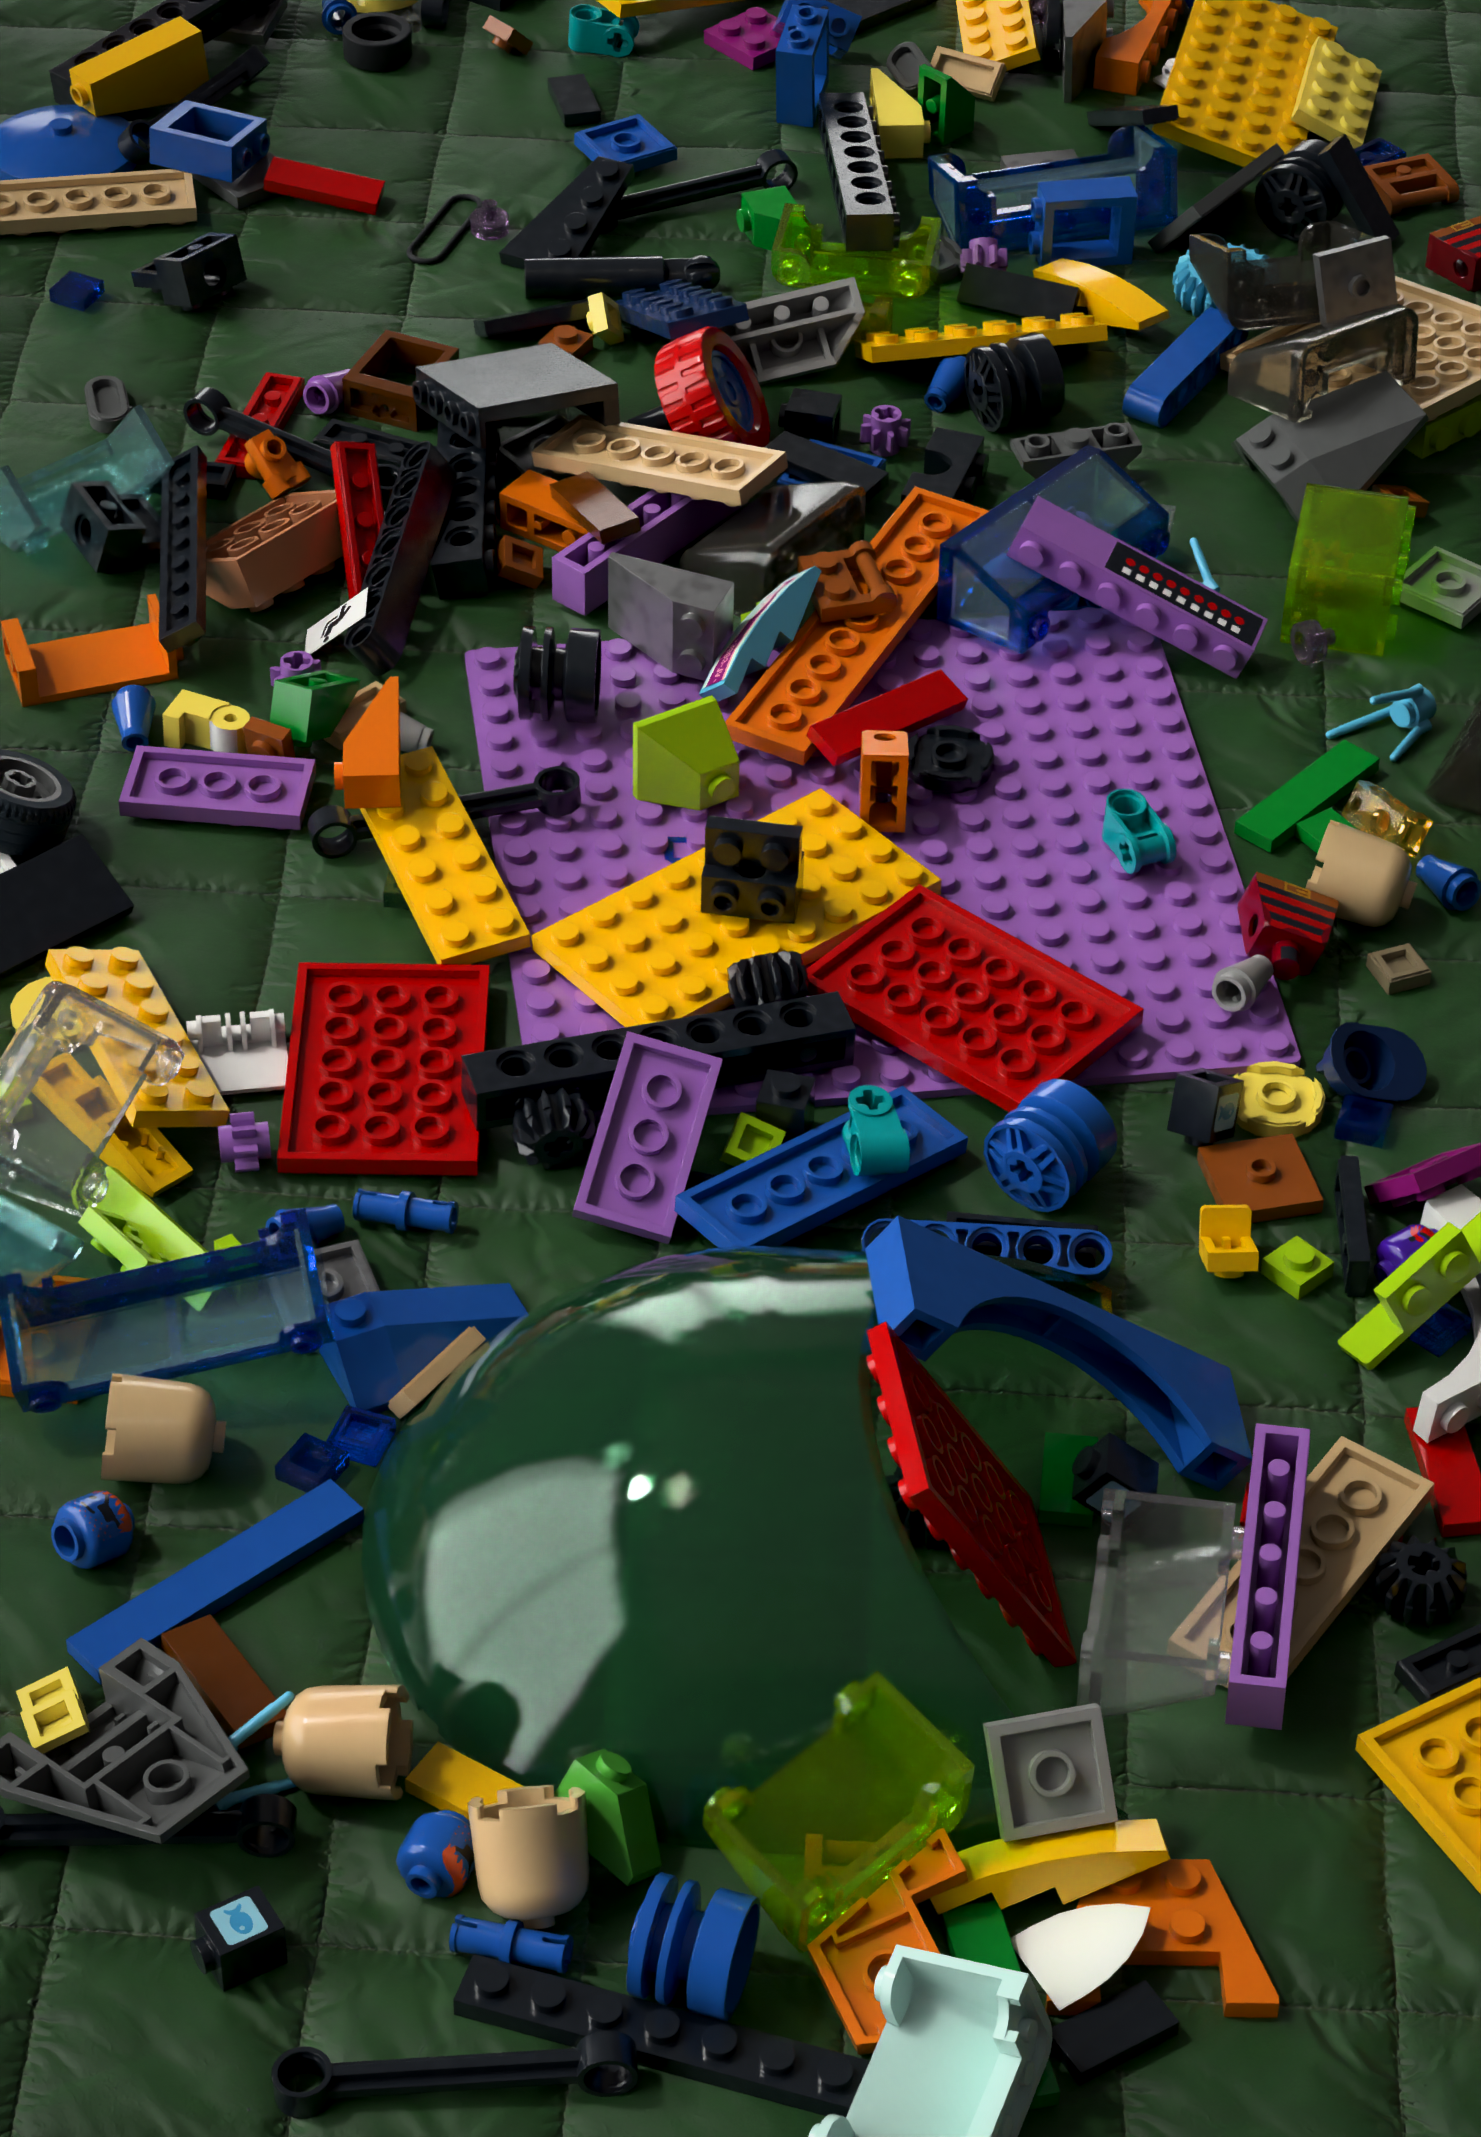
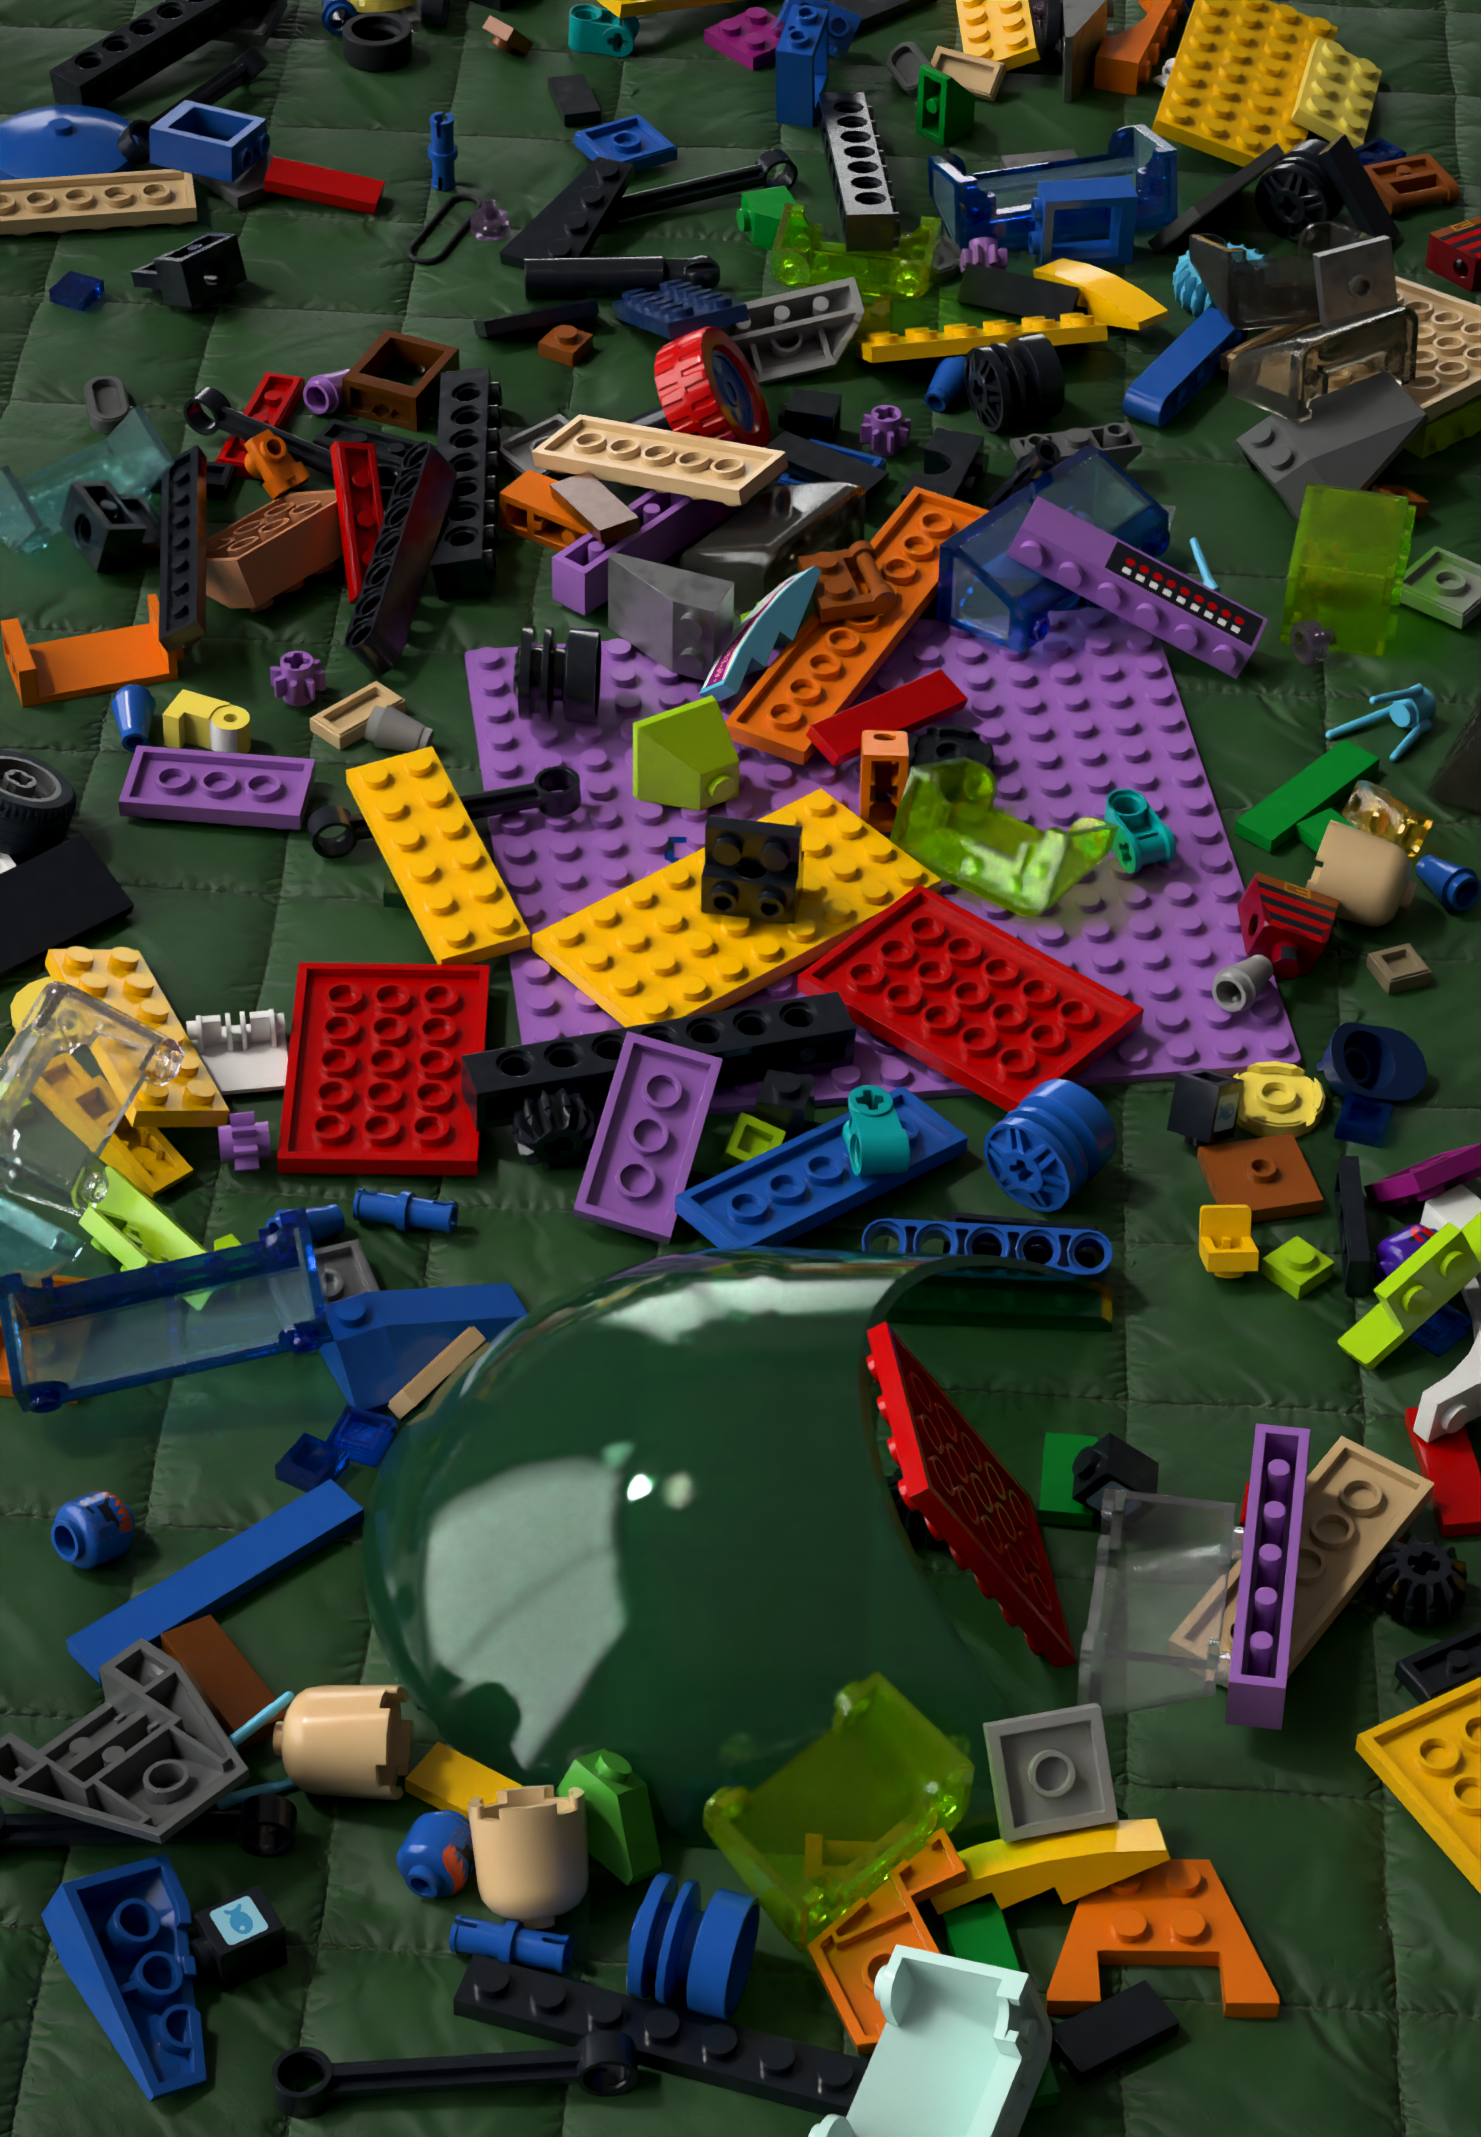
(53, 1711): light yellow slope -> none
(132, 1963): none -> blue wedge
(143, 71): yellow slope -> none
(159, 1431): tan cylinder -> none
(268, 738): dark orange plate -> none
(312, 704): green slope -> none
(336, 622): white sticker -> none
(373, 754): orange slope -> none
(442, 151): none -> blue pin
(512, 385): panel -> none
(520, 561): dark orange plate -> none
(605, 319): light yellow plate -> none
(767, 979): black gear -> none
(897, 118): light yellow slope -> none
(940, 1288): blue arch -> none
(959, 837): none -> clear neon green windscreen
(1025, 471): none -> black pin
(1080, 1948): white sticker -> none
(1133, 115): black tile -> none

